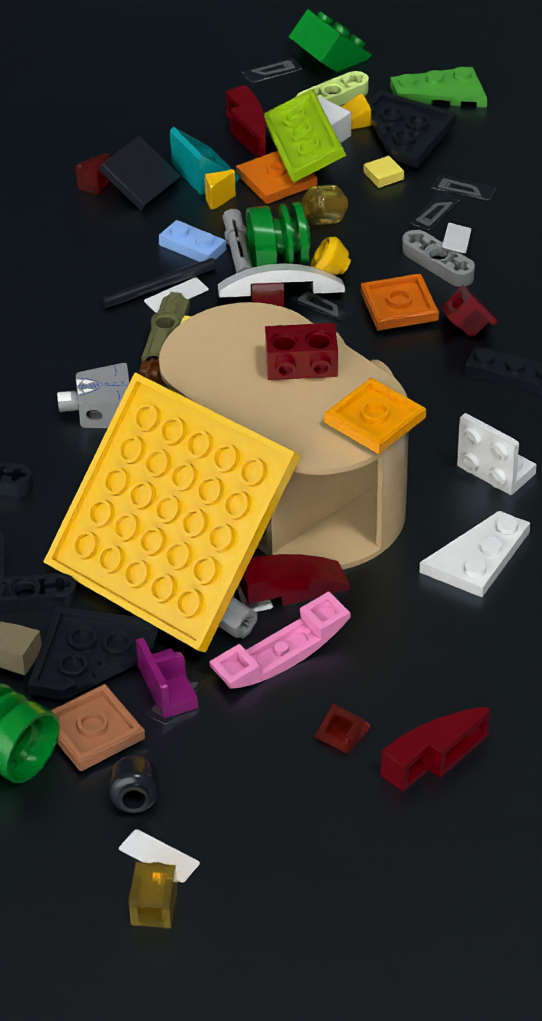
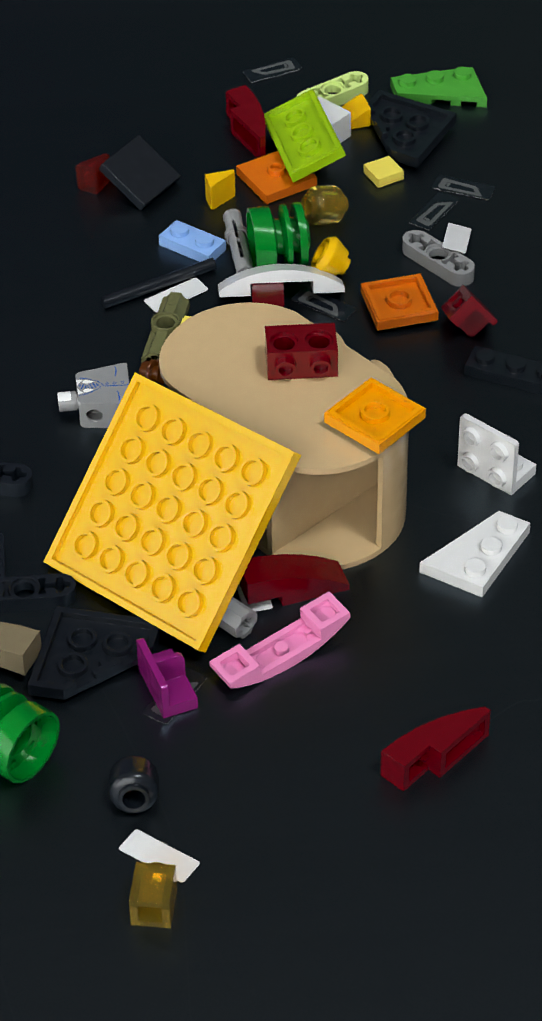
(96, 727): nougat plate -> none
(195, 159): teal slope -> none
(329, 42): green slope -> none
(342, 729): clear red slope -> none

